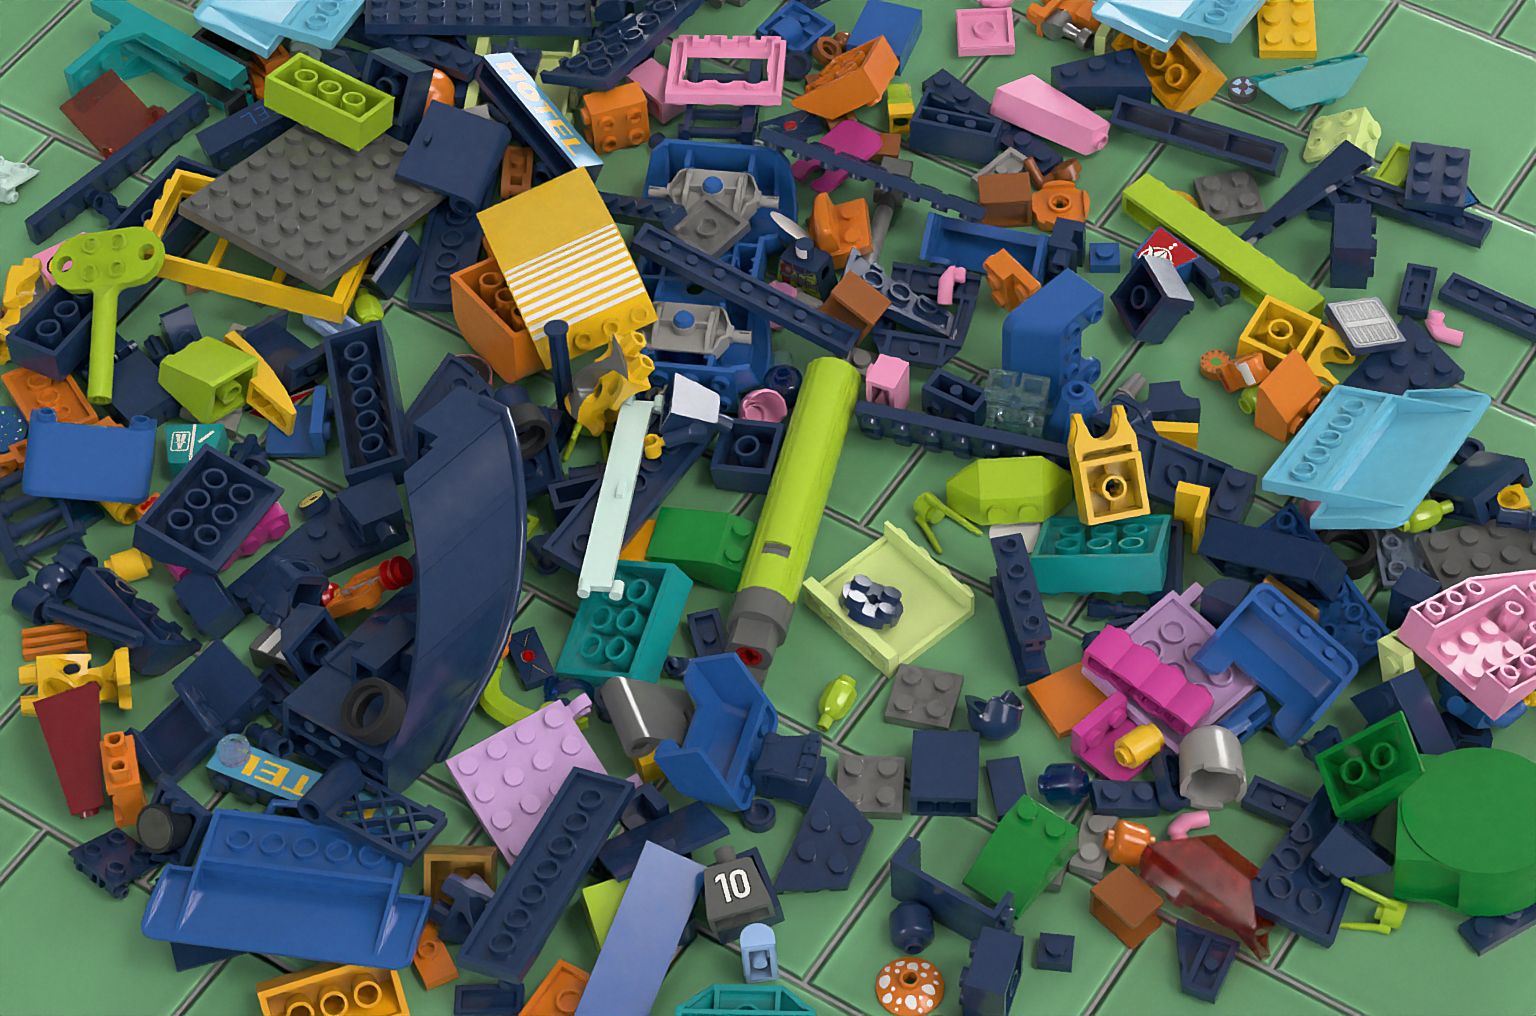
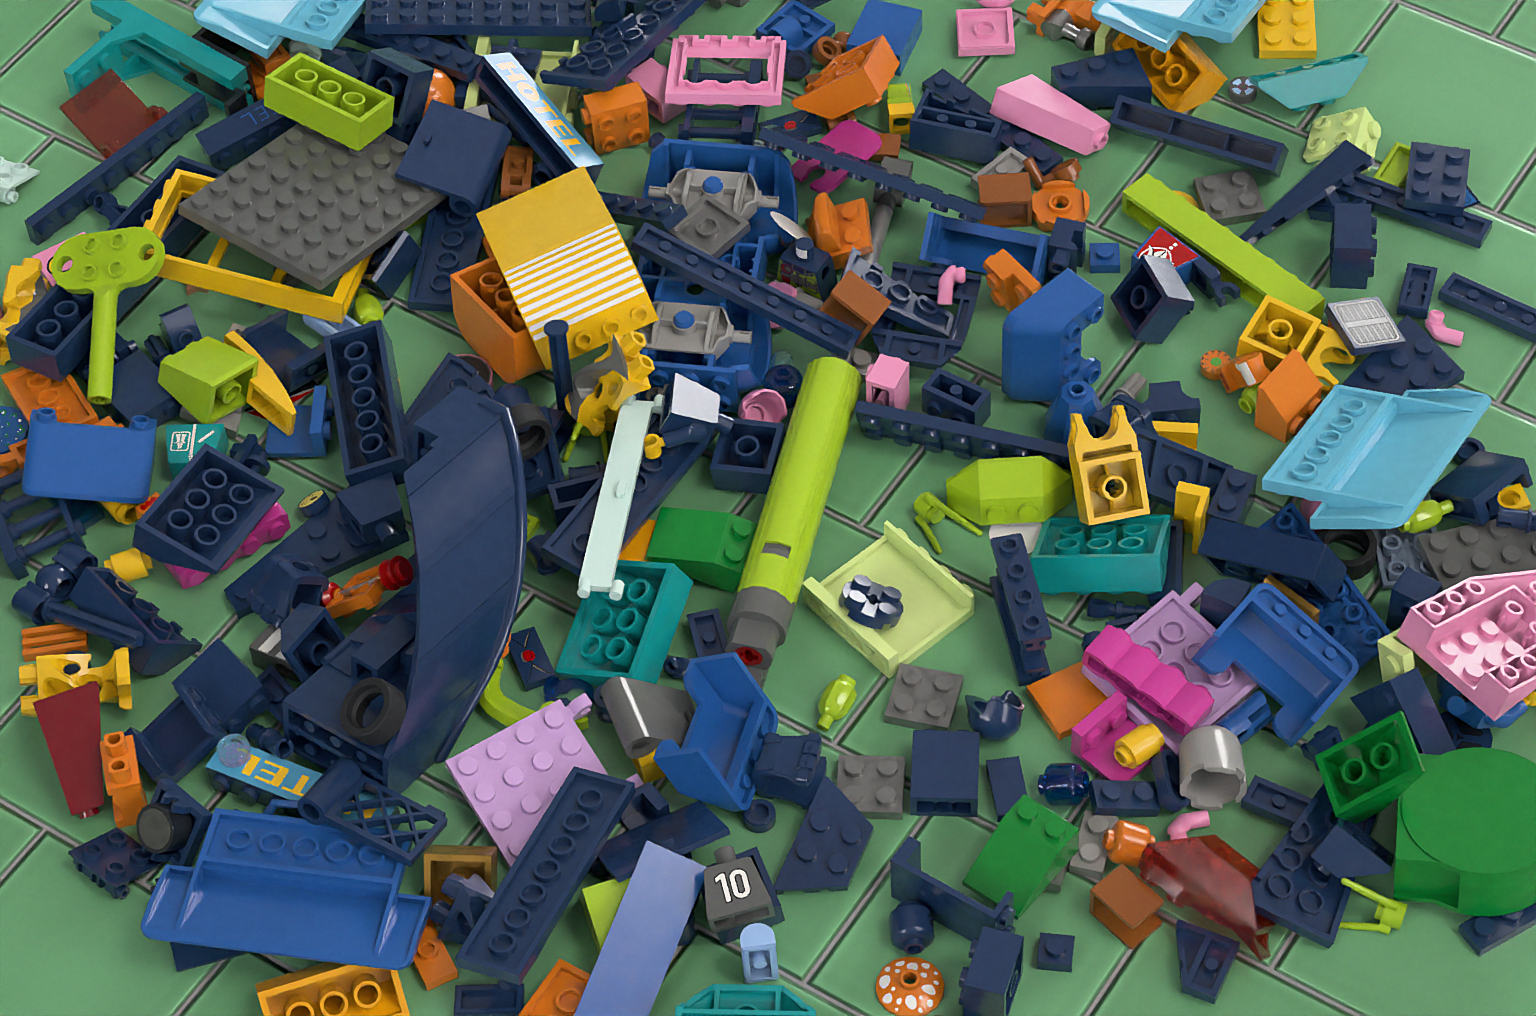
(208, 603): dark blue brick -> none
(1016, 408): clear light blue hips -> none

